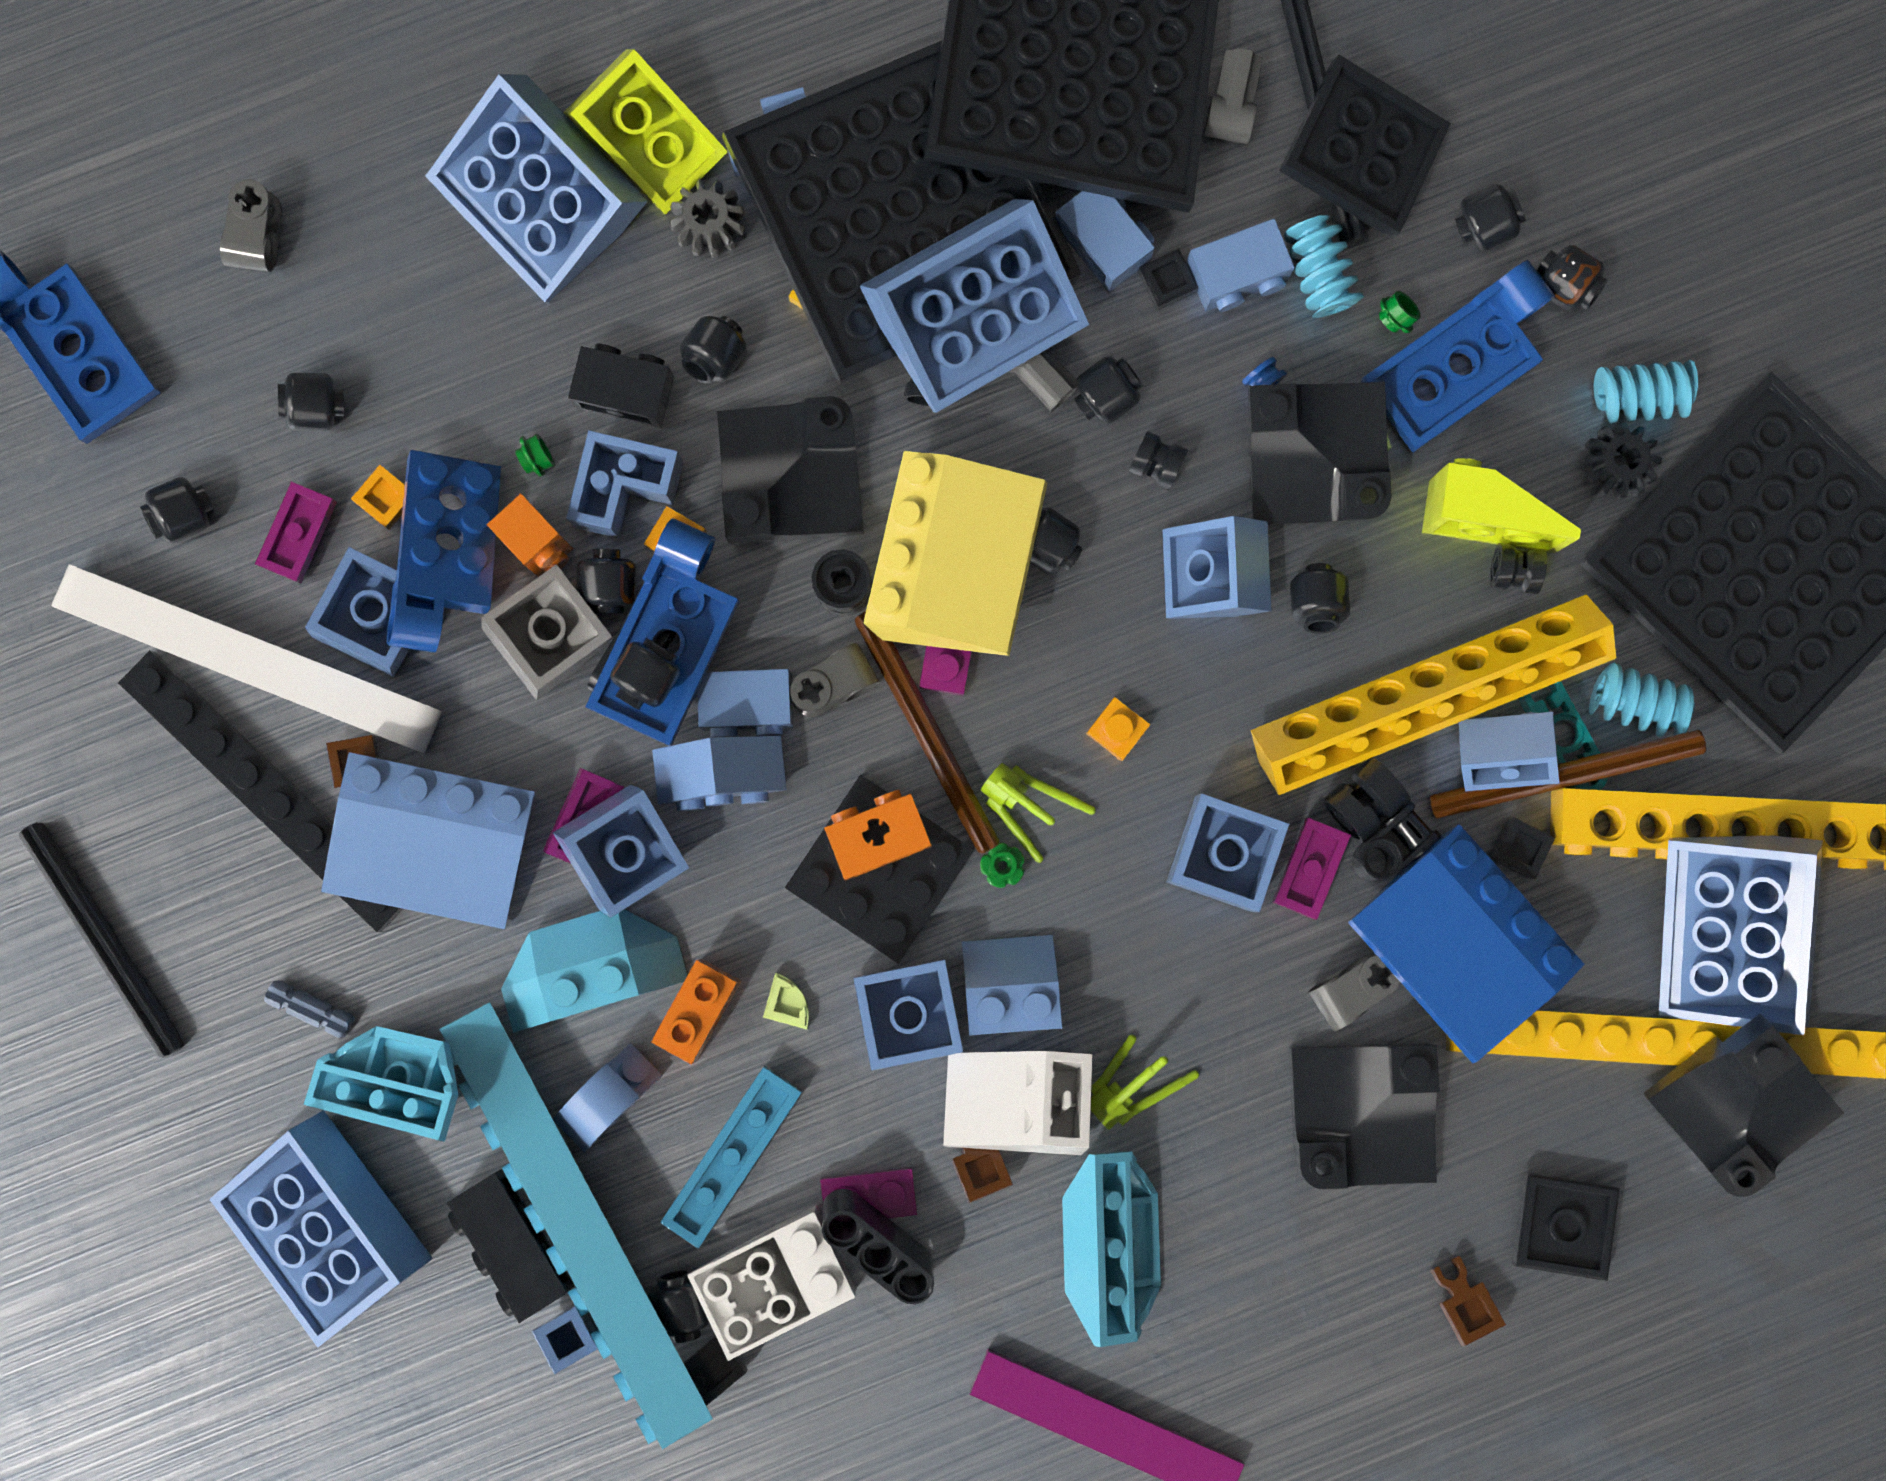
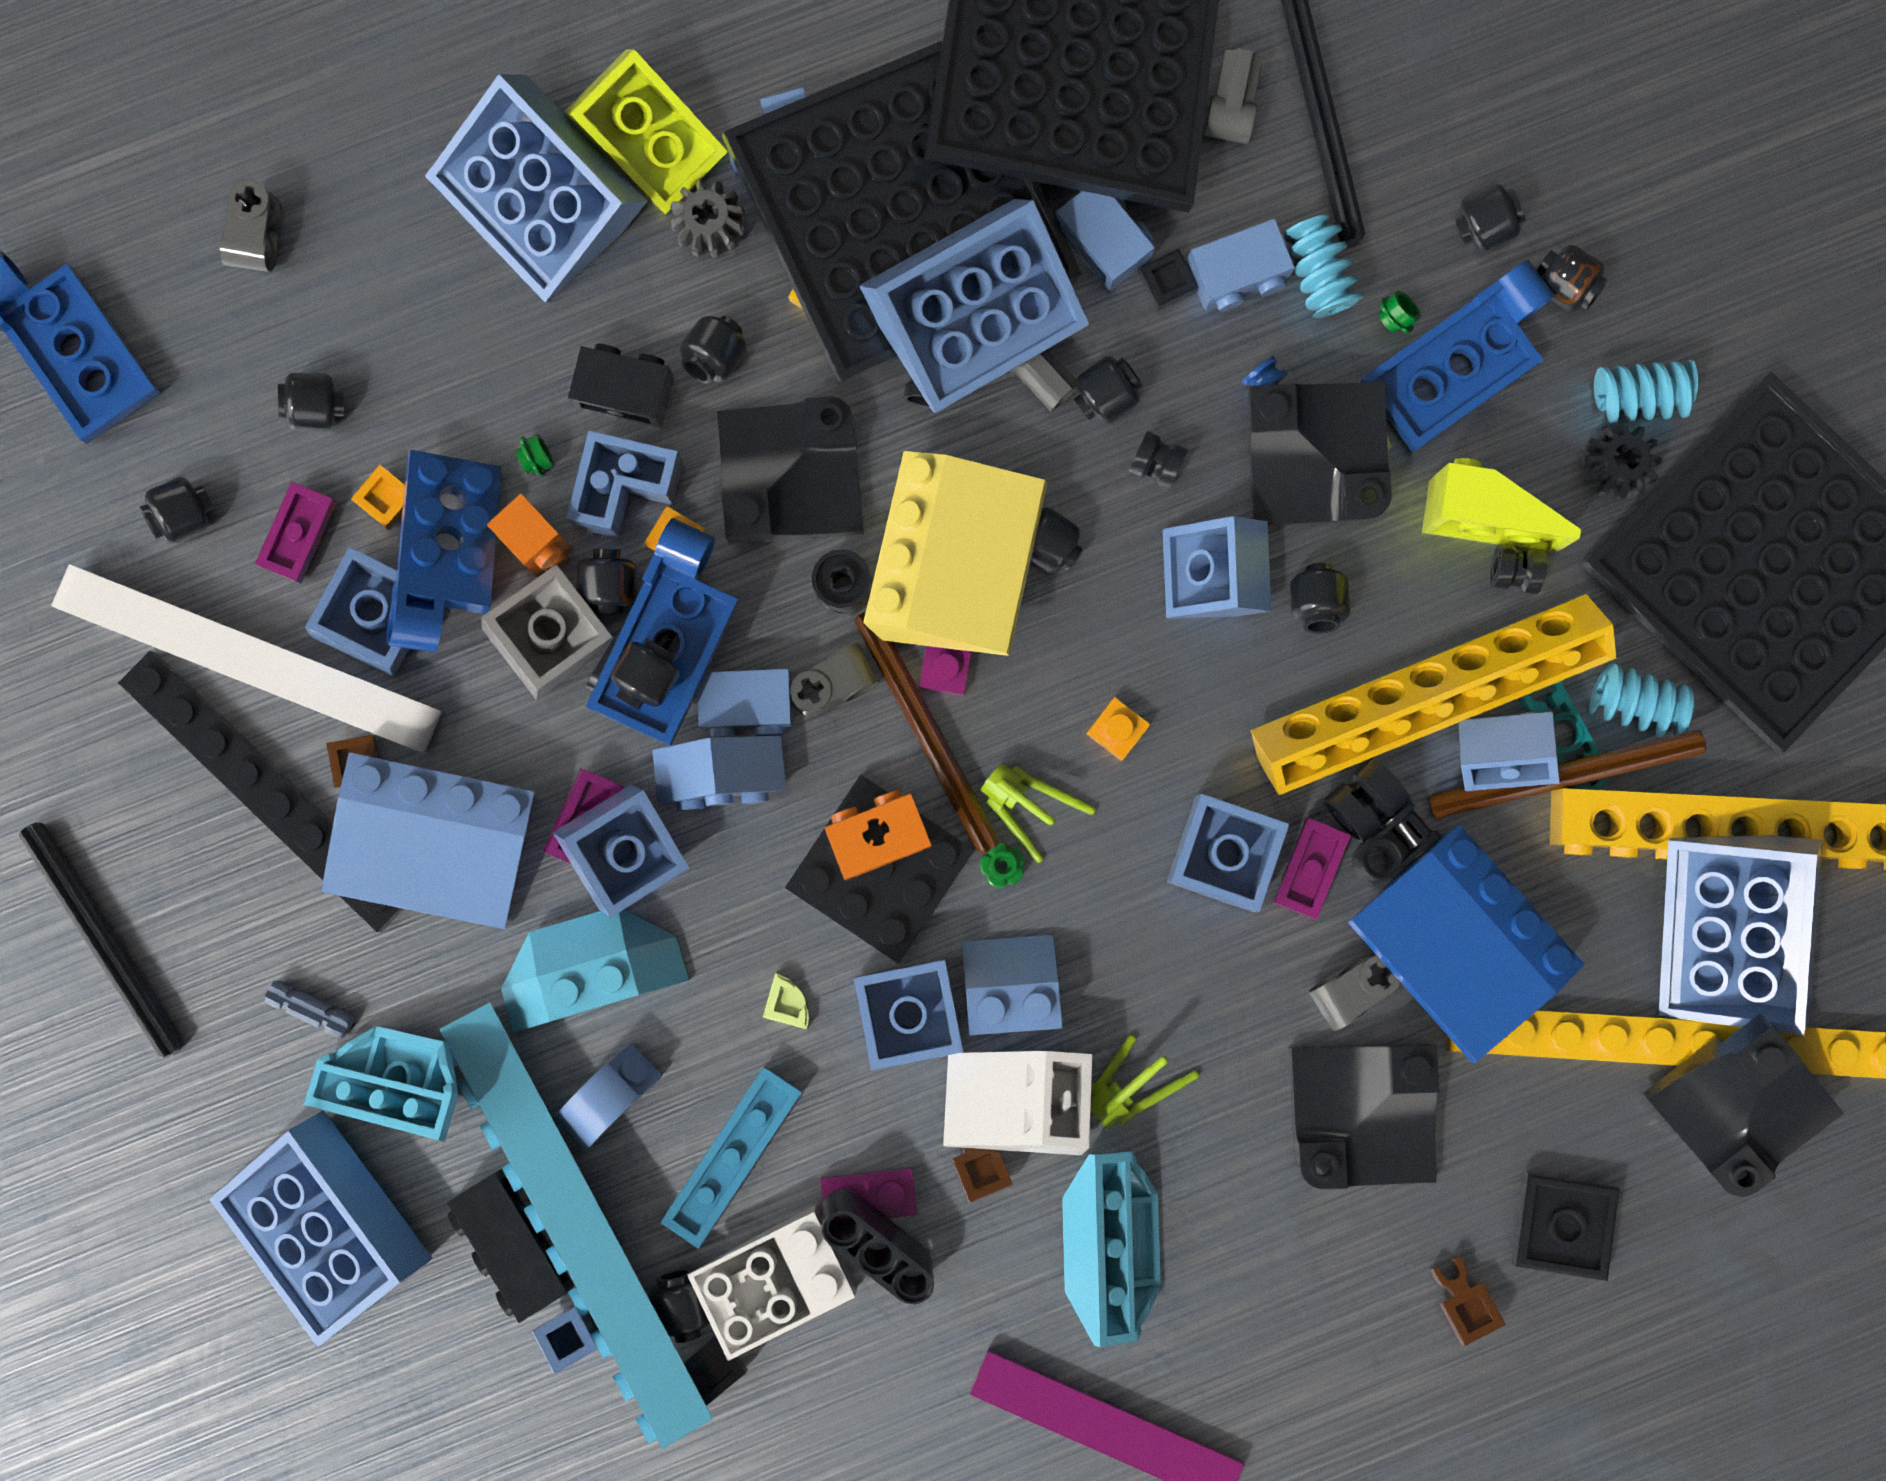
(696, 1011): orange brick -> none
(1365, 147): black plate -> none
(1522, 848): black plate -> none

